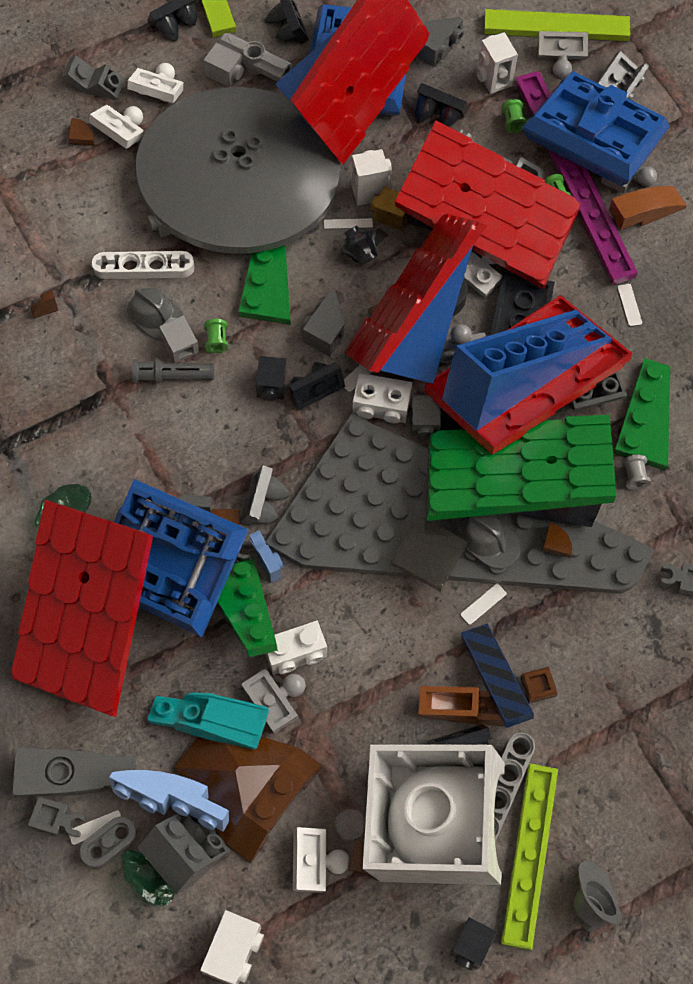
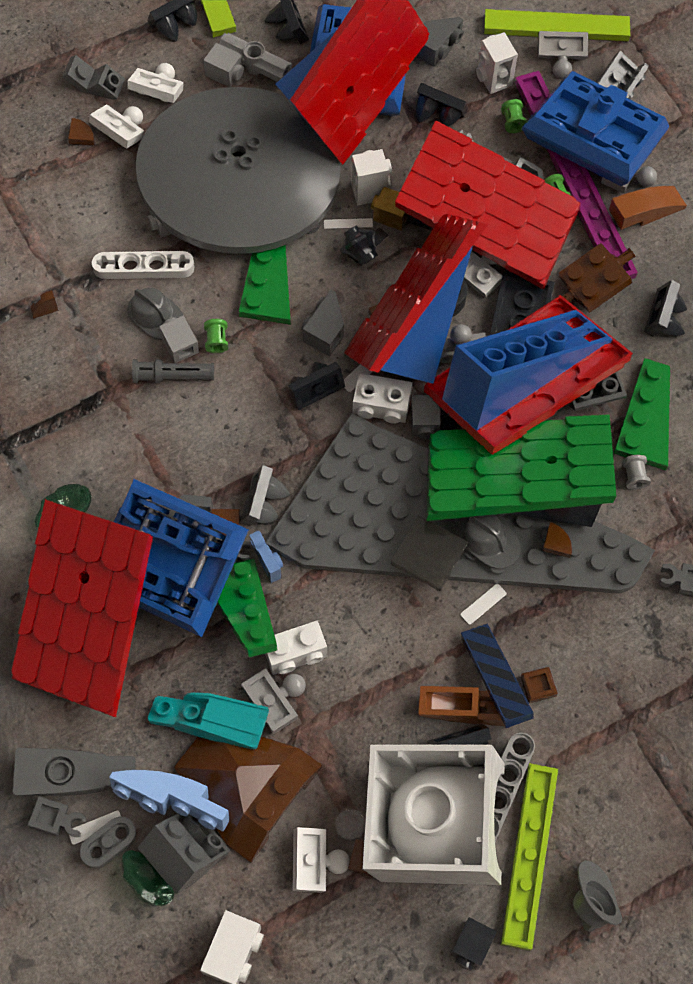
(271, 378): black brick -> none
(596, 277): none -> reddish brown plate
(629, 304): white sticker -> none
(665, 302): none -> black tile

